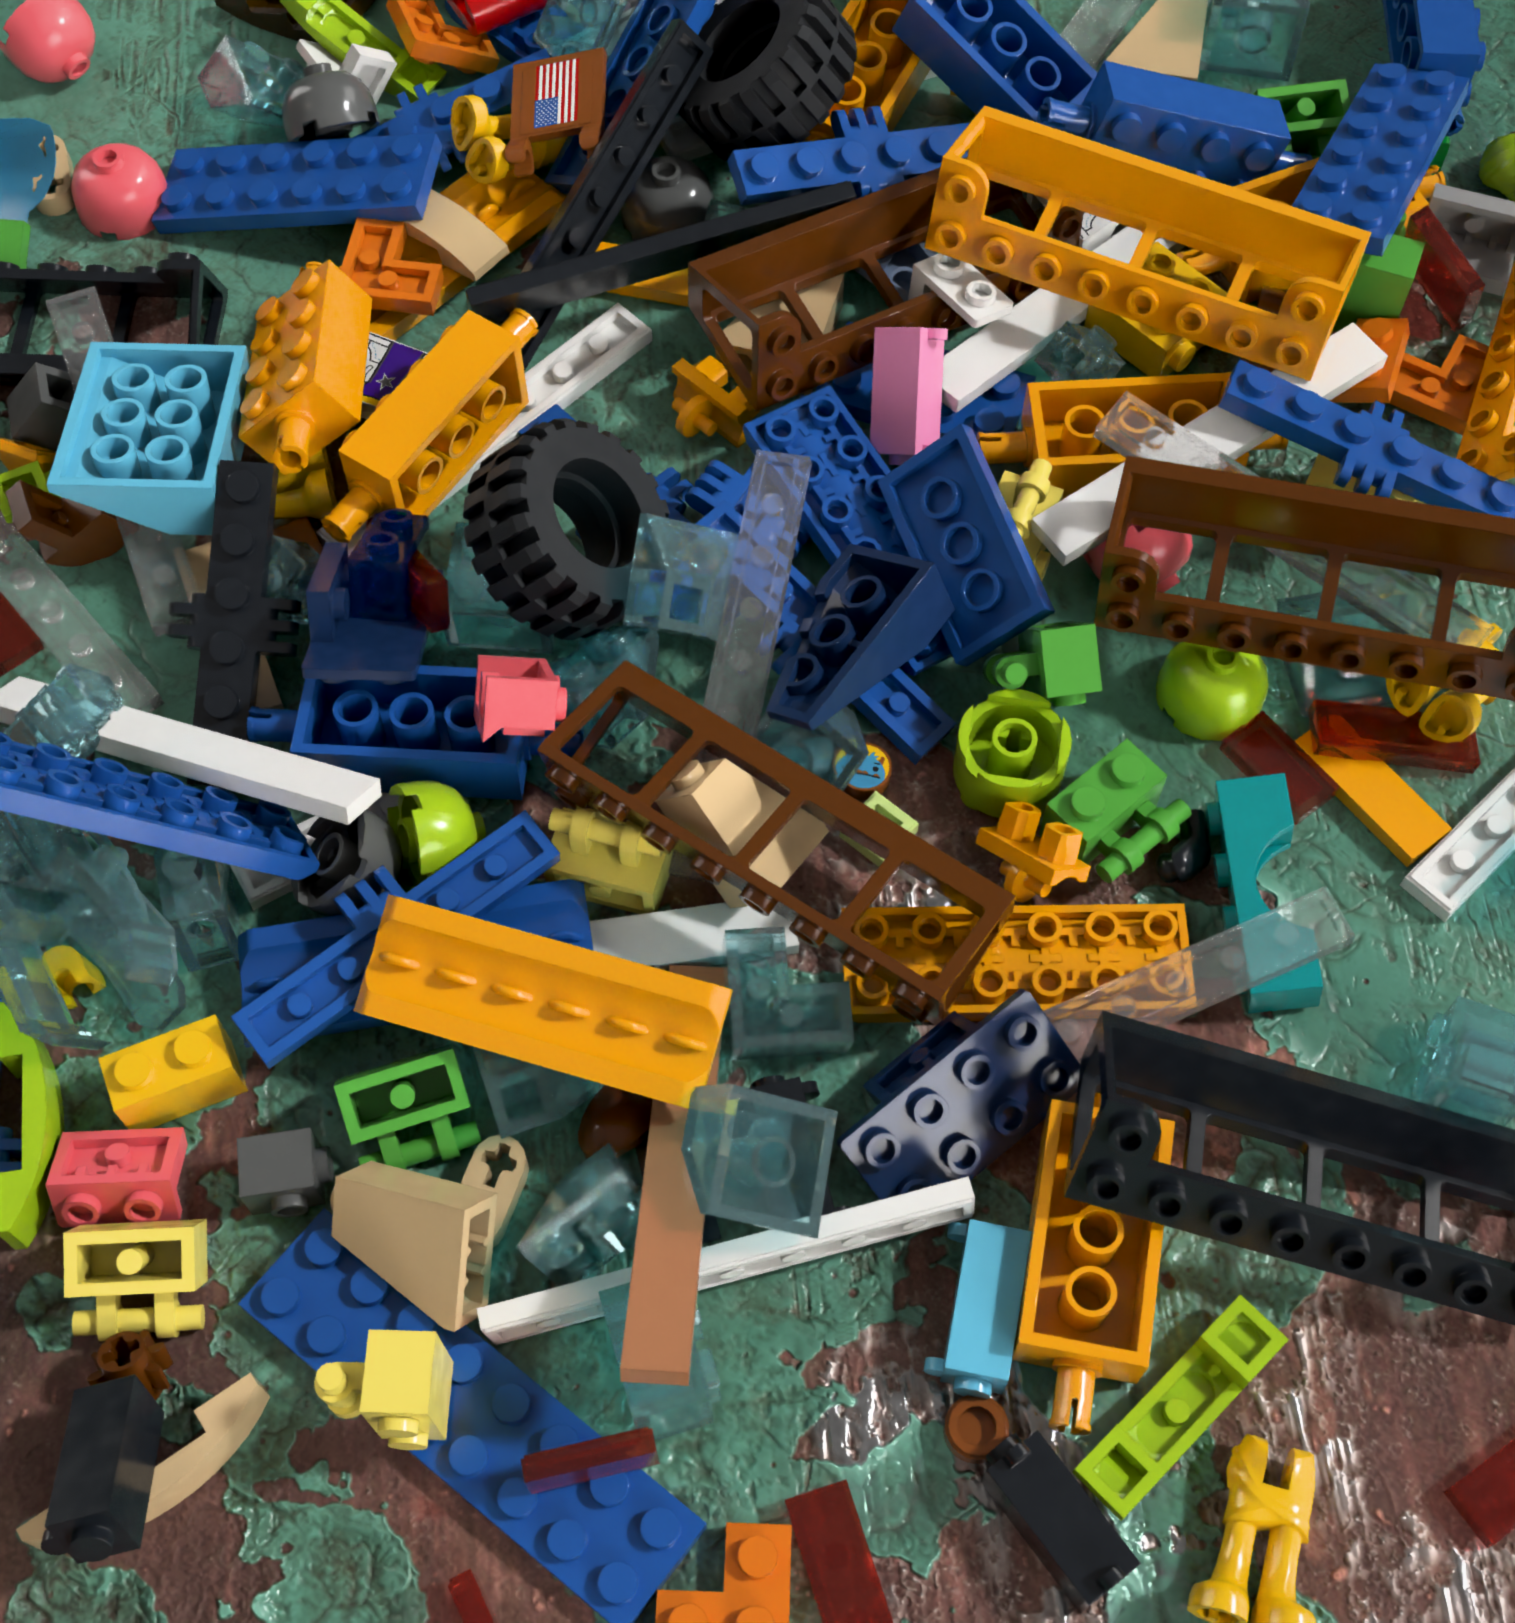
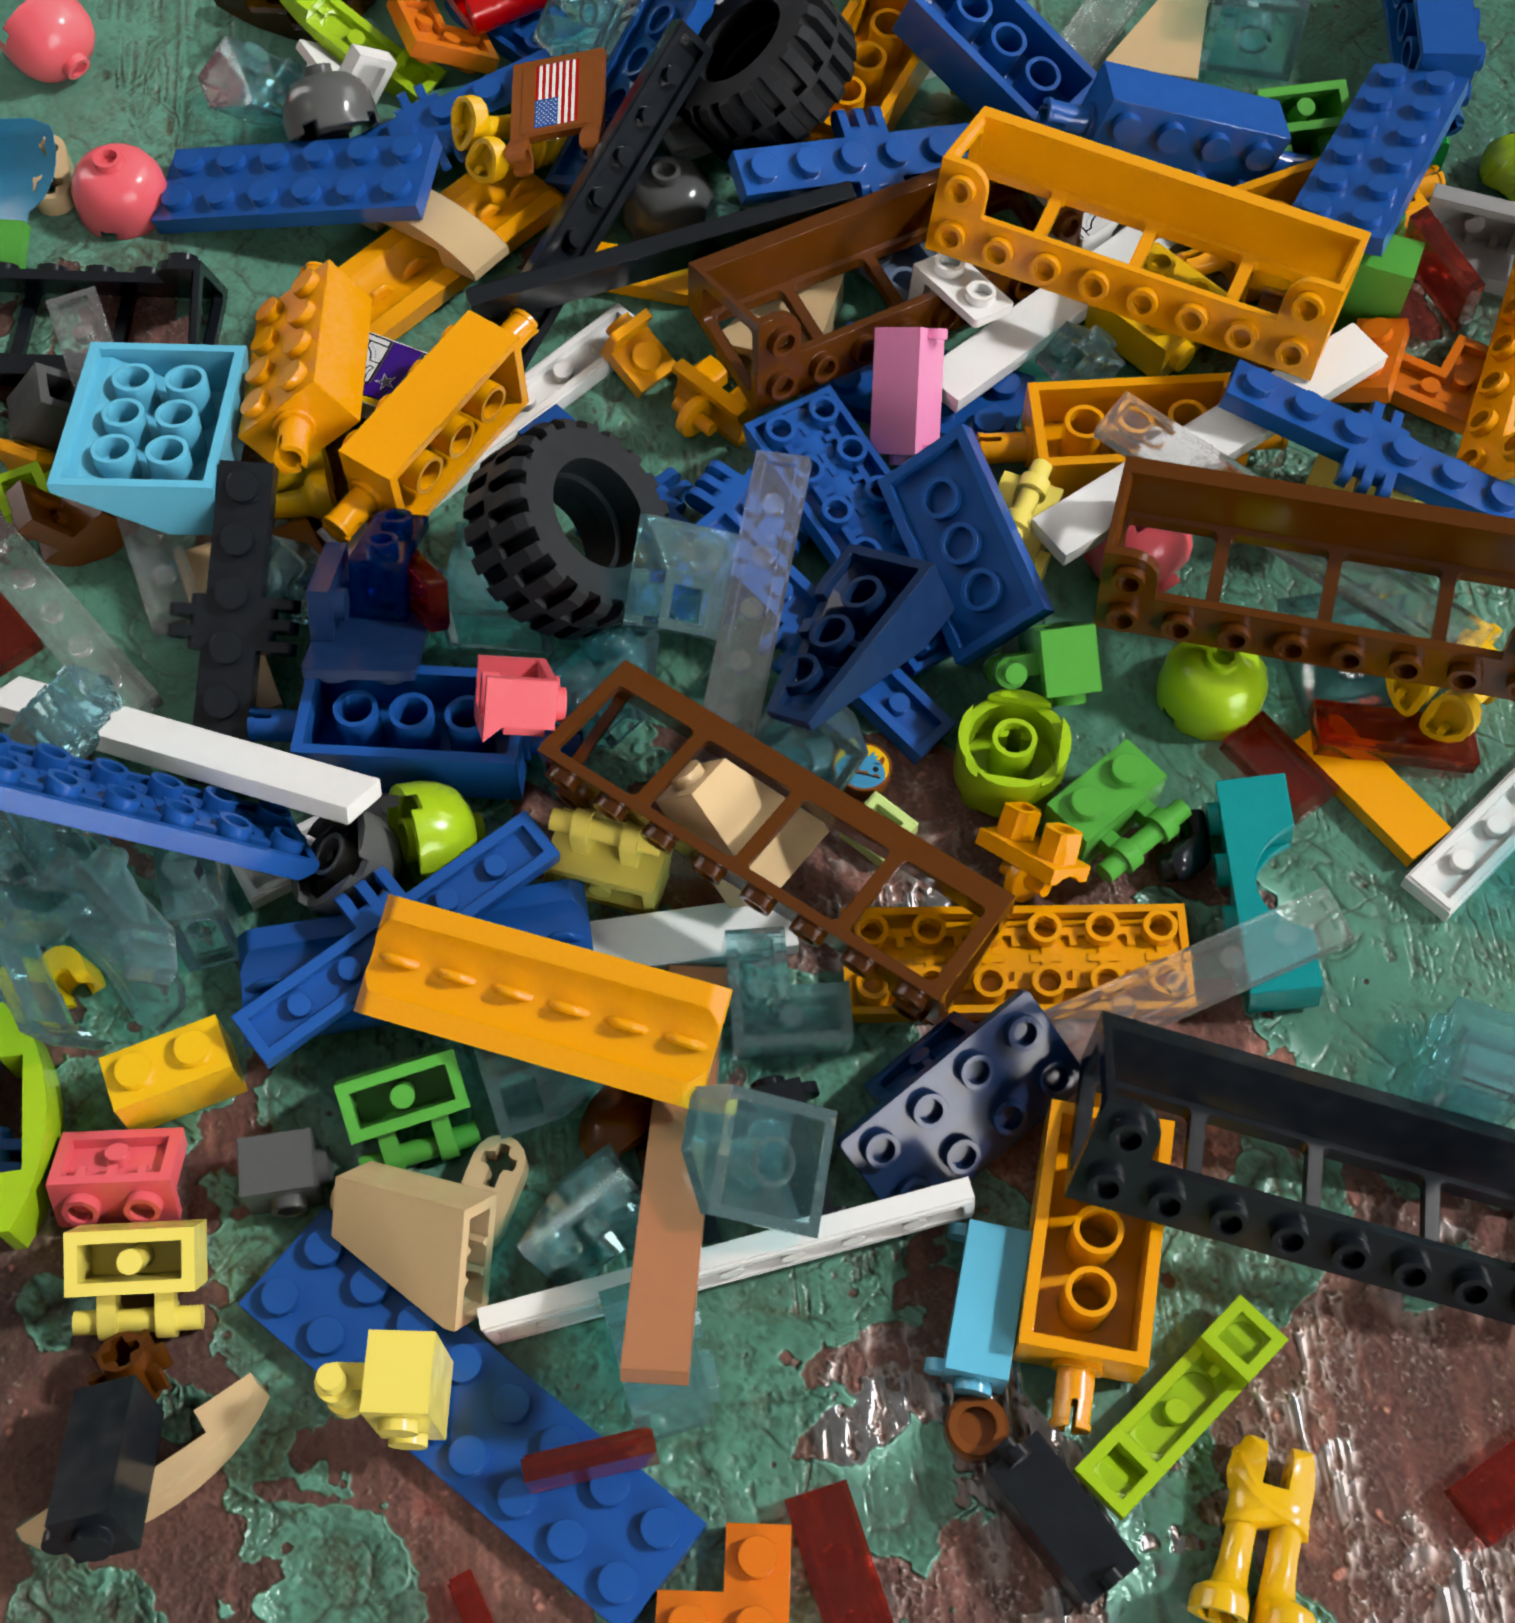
(377, 268): orange plate -> none
(636, 353): none -> light orange bracket

